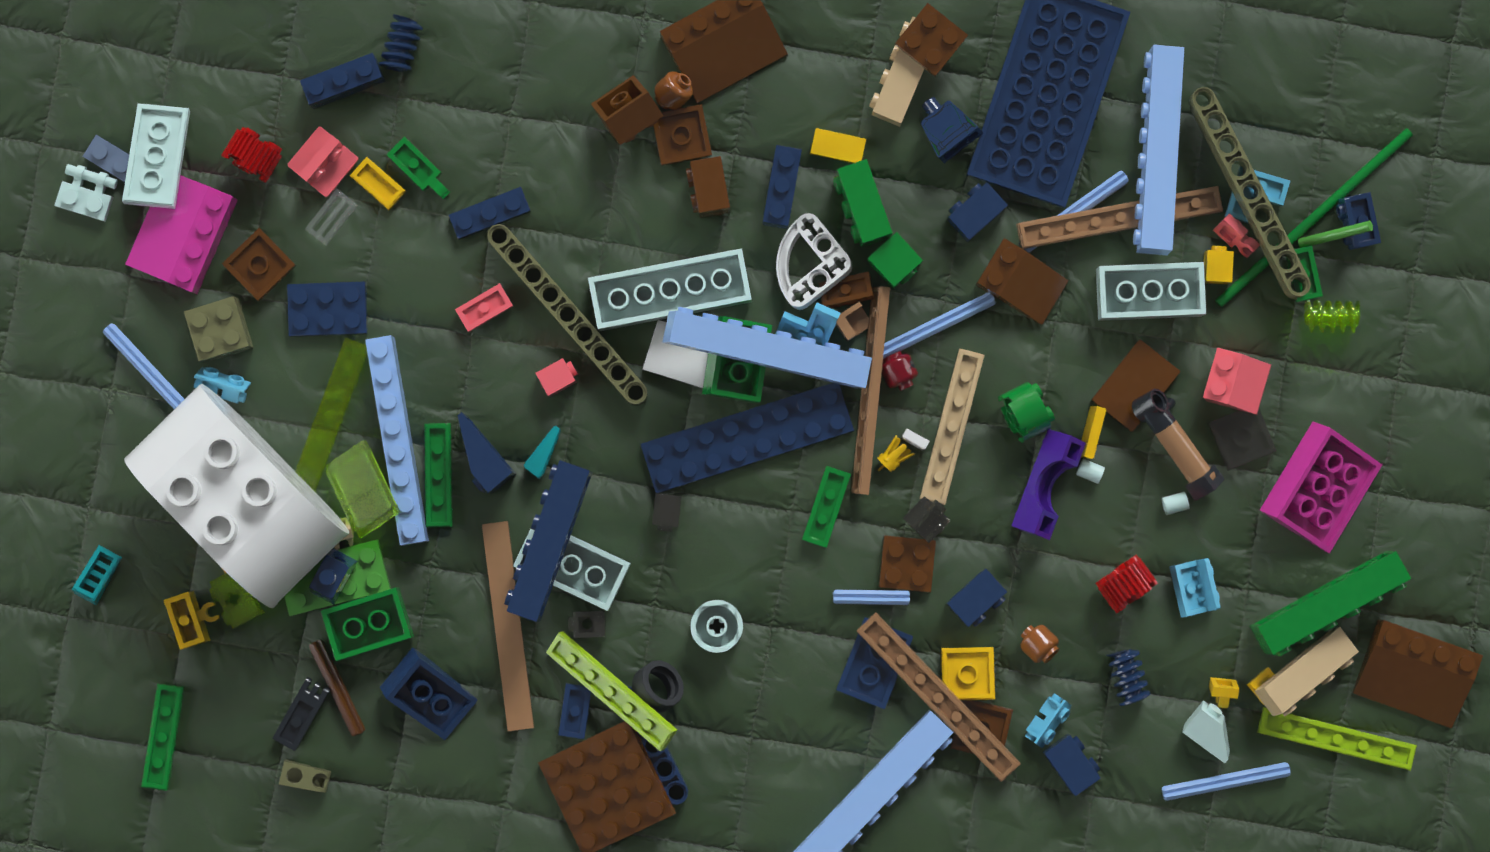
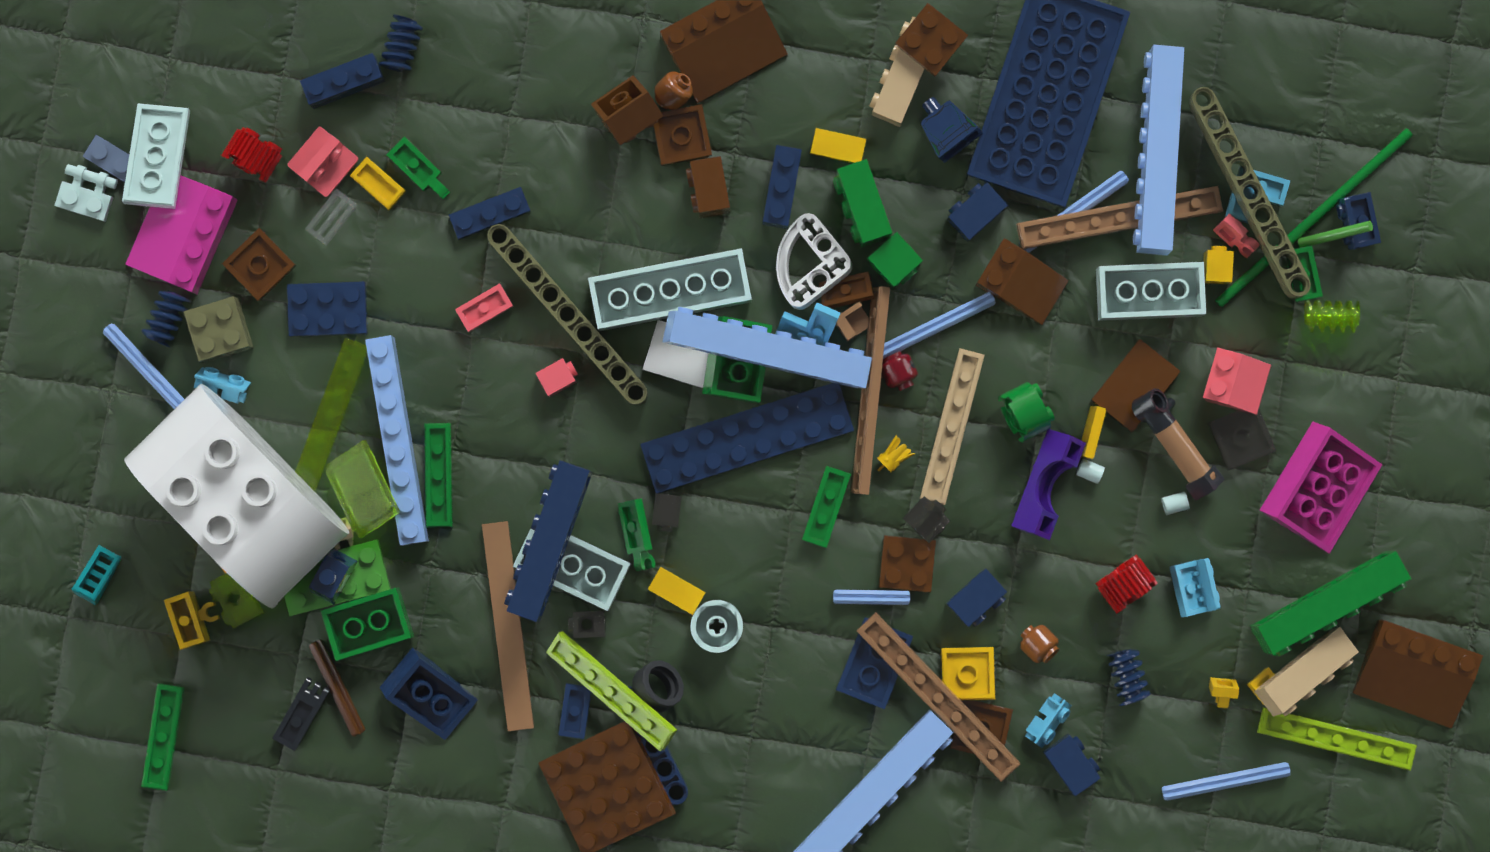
(165, 317): none -> dark blue piece
(304, 776): olive leg -> none
(484, 461): dark blue slope -> none
(540, 457): teal slope -> none
(636, 533): none -> green plate
(676, 590): none -> yellow tile
(915, 439): white tile -> none
(1209, 730): light aqua slope -> none

